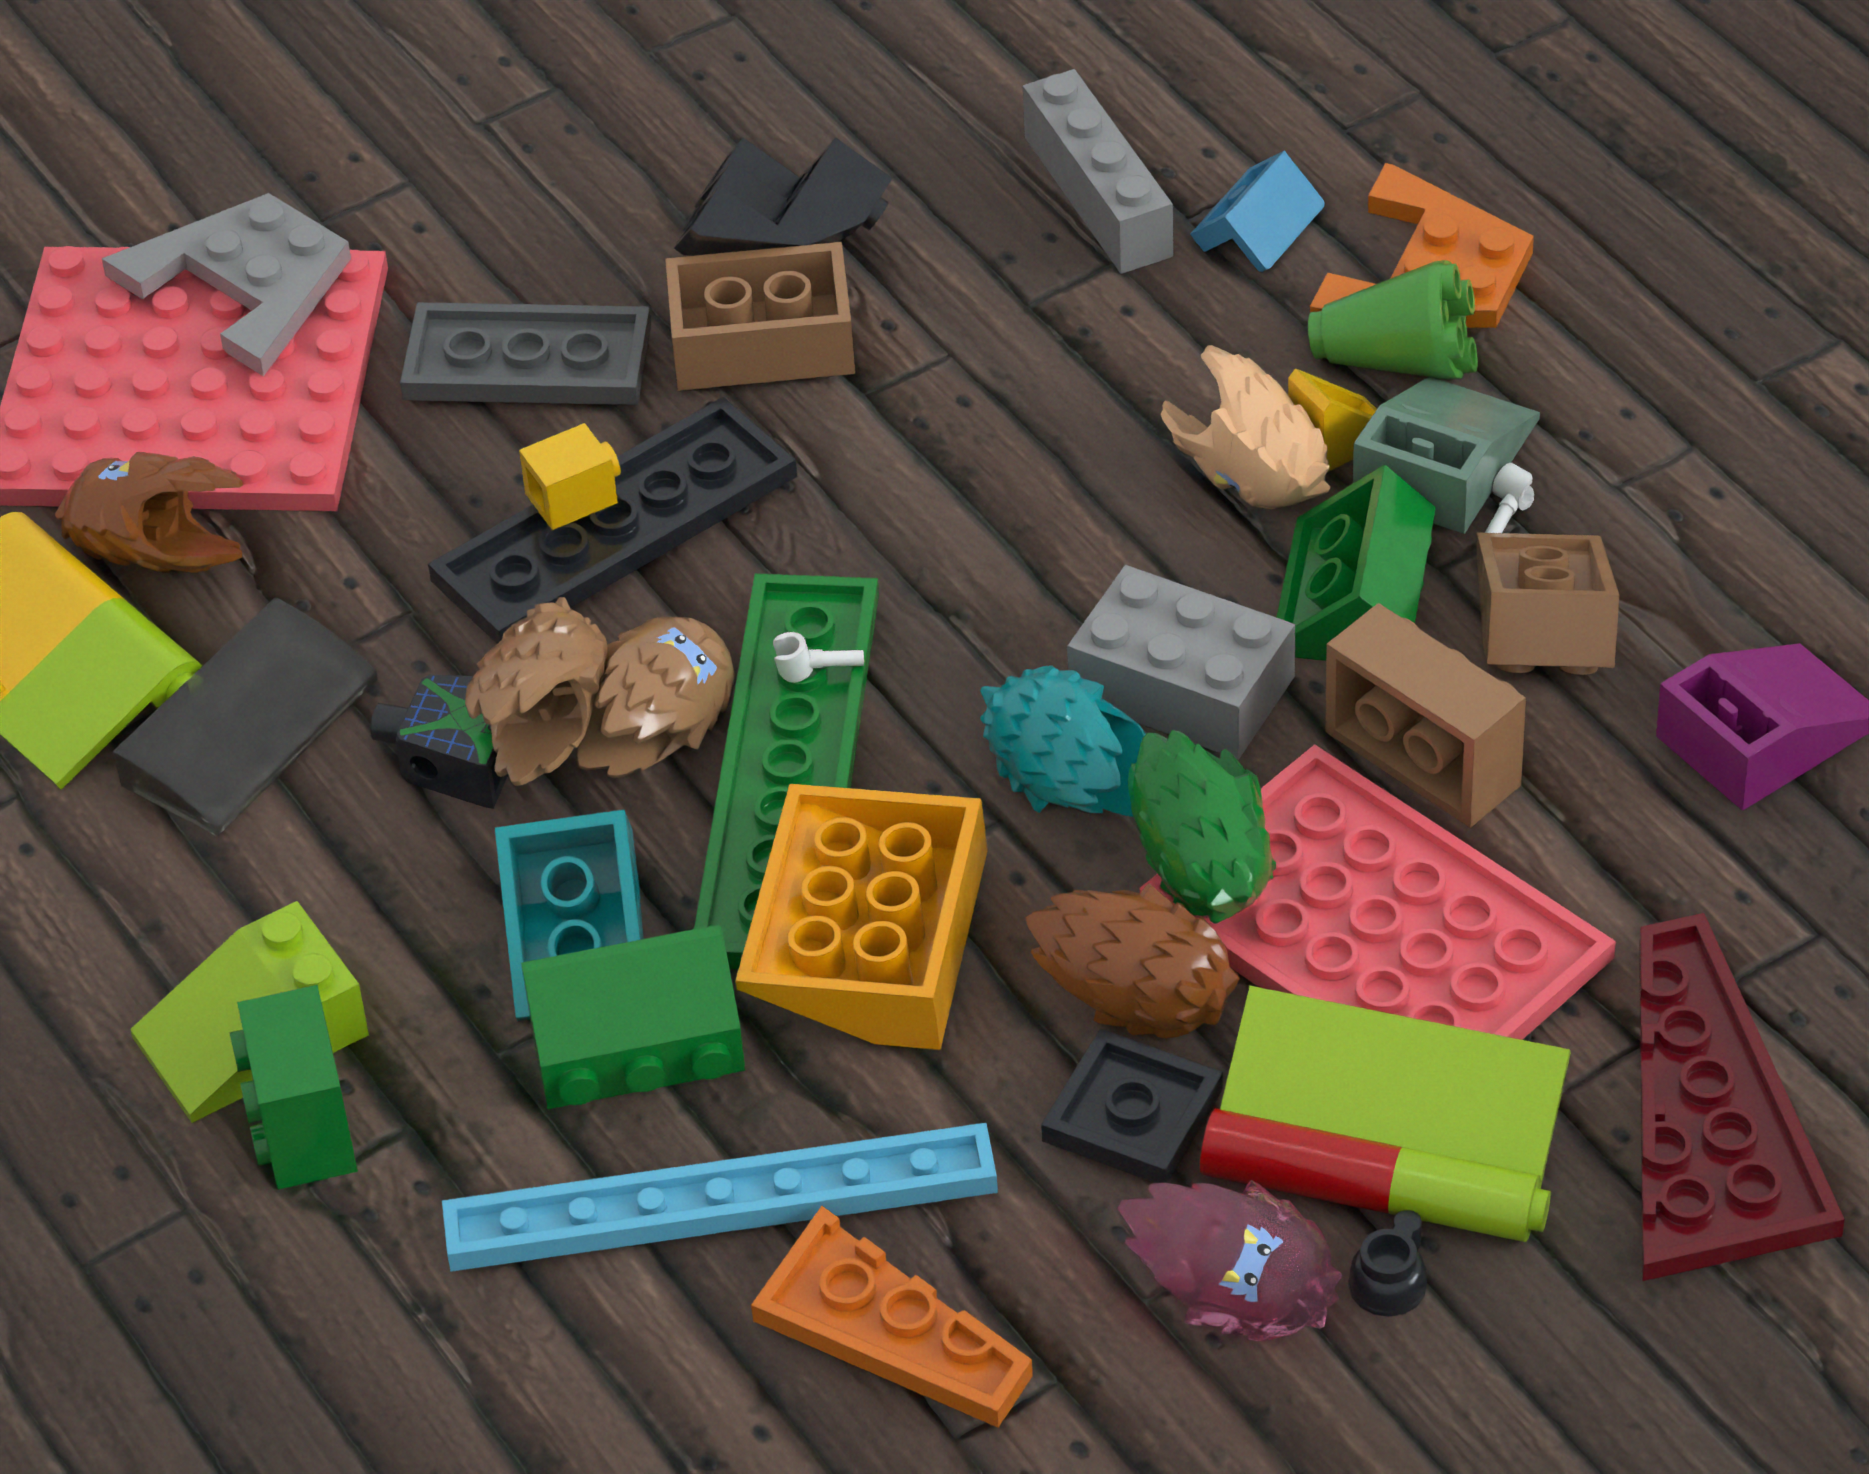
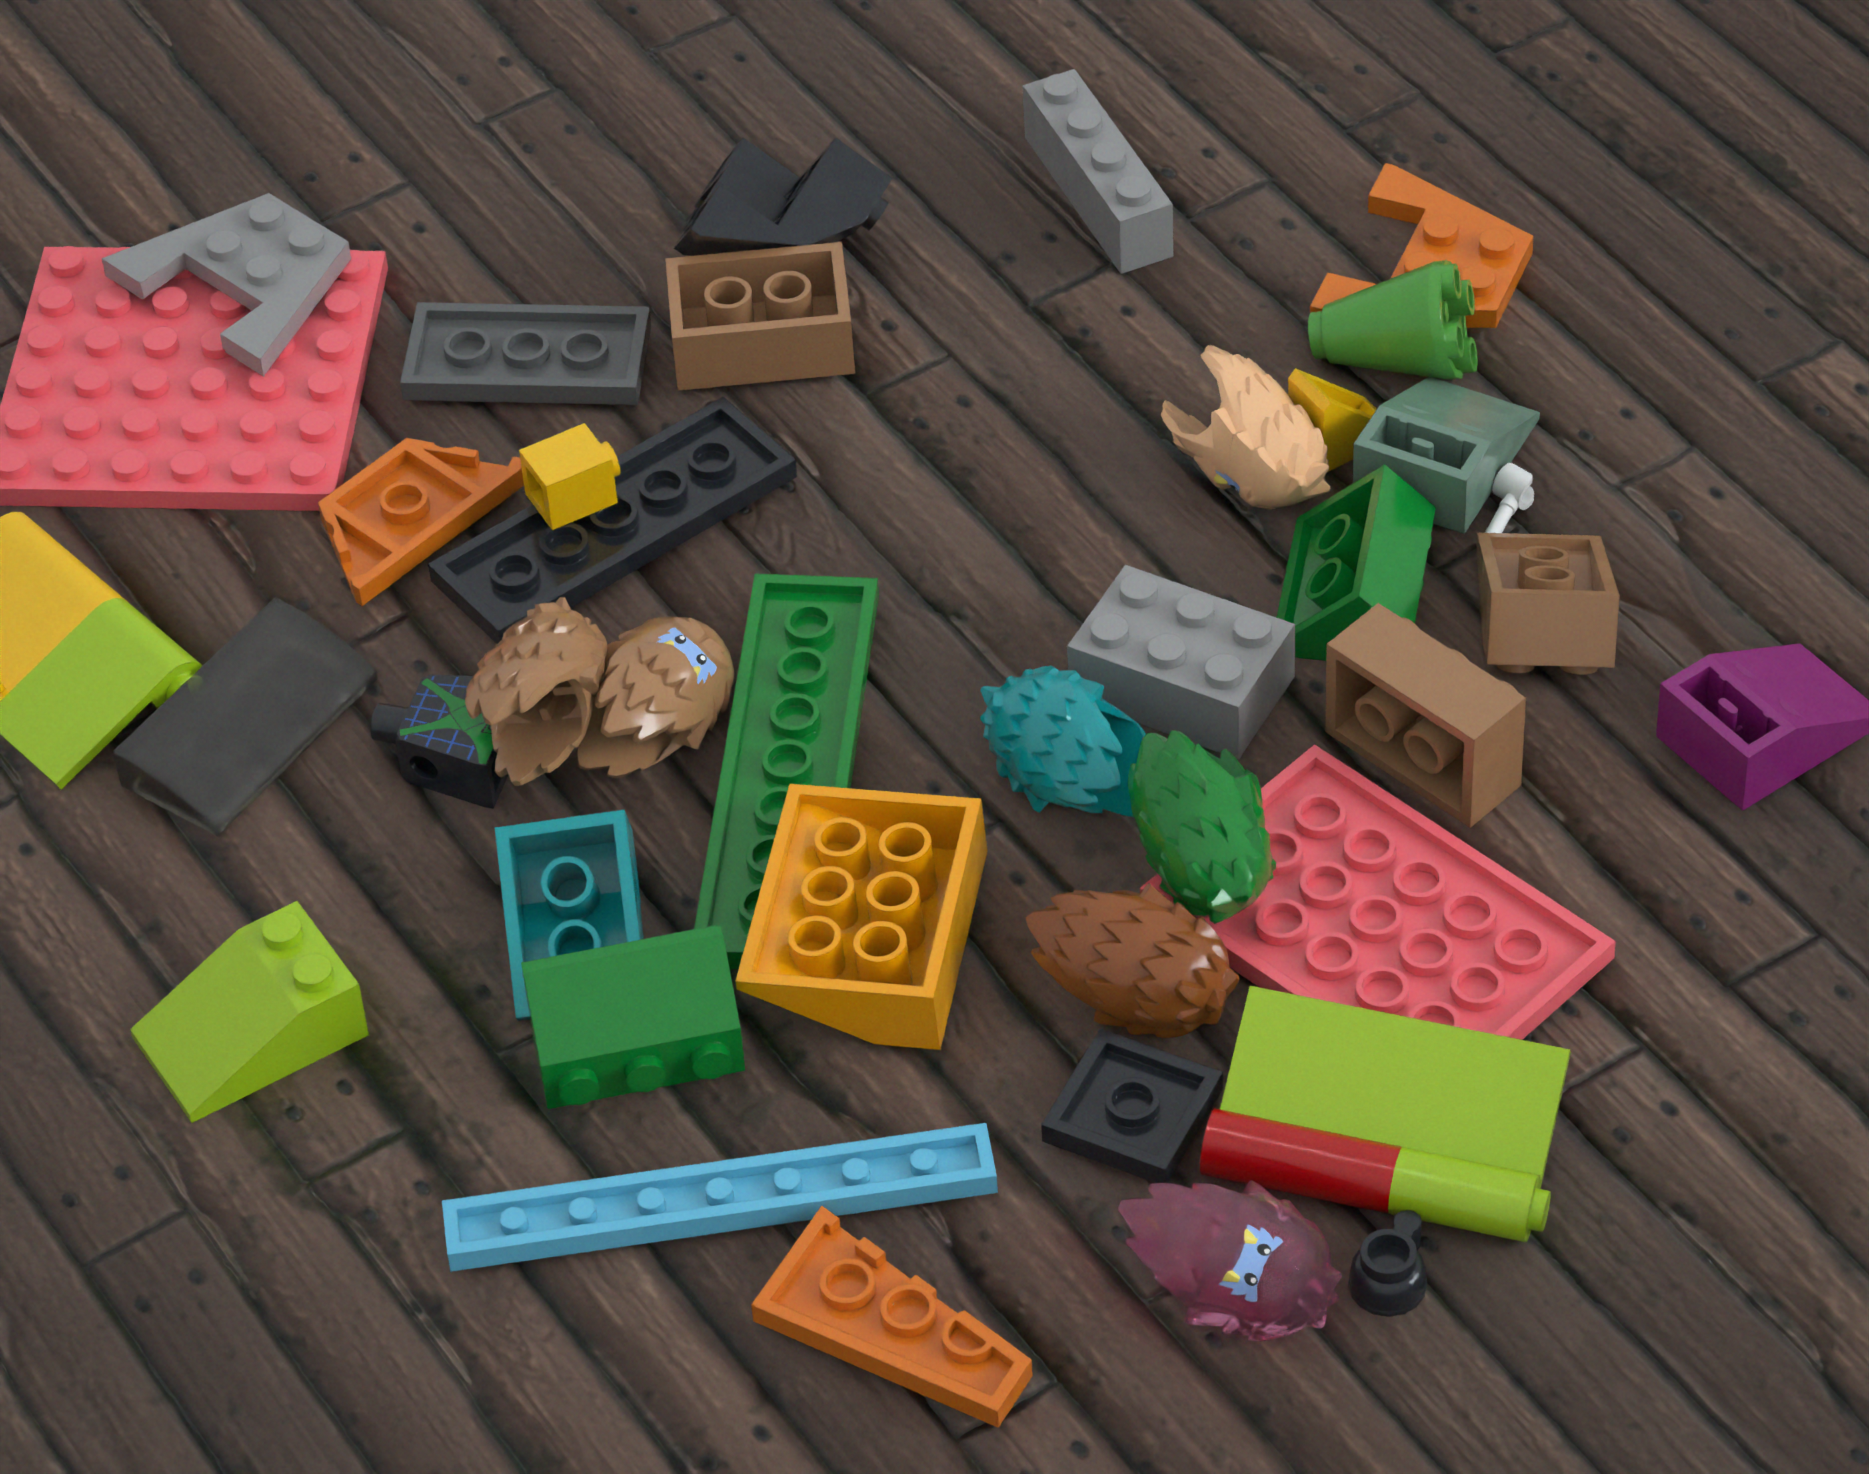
(143, 515): dark orange head -> none
(293, 1088): green brick -> none
(409, 509): none -> orange wing
(797, 662): white hand -> none
(1262, 211): dark azure panel -> none
(1719, 1136): dark red wing -> none

